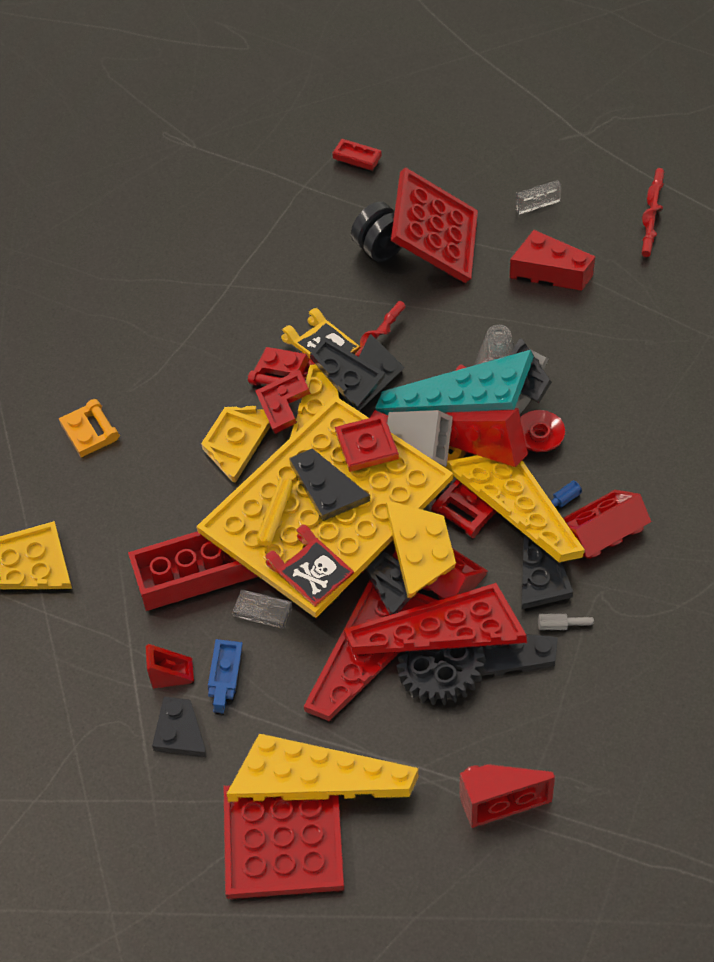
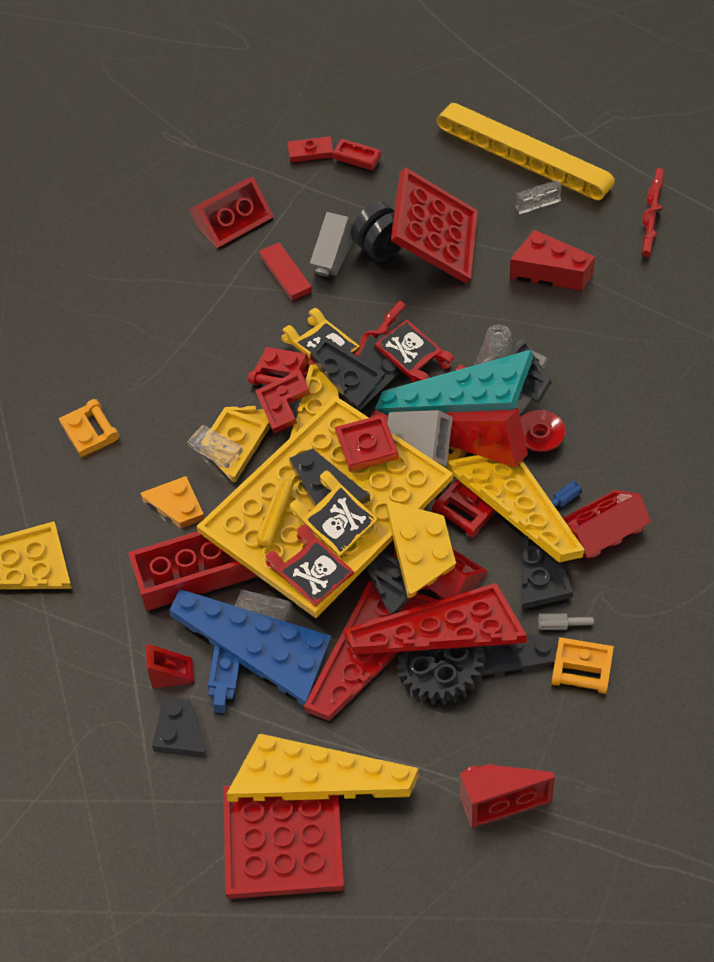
(176, 502): none -> light orange wing
(215, 446): none -> clear plate
(231, 212): none -> red slope
(263, 644): none -> blue wing
(285, 271): none -> red tile
(310, 149): none -> red plate
(332, 244): none -> light grey slope
(337, 518): none -> flag
(412, 350): none -> flag
(526, 151): none -> yellow beam
(583, 657): none -> light orange plate

